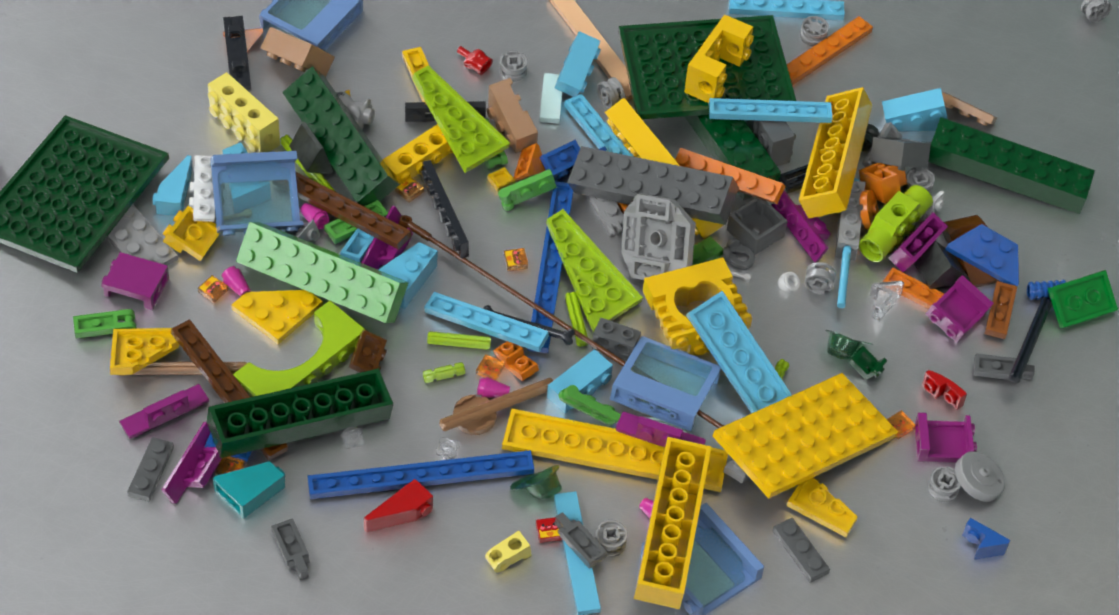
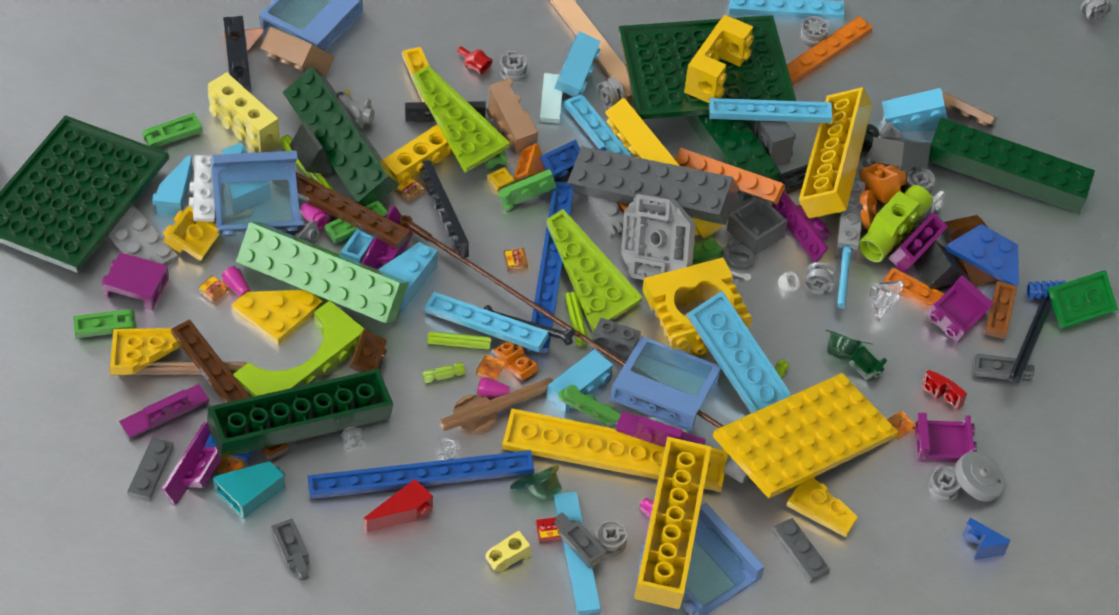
(172, 131): none -> bright green plate

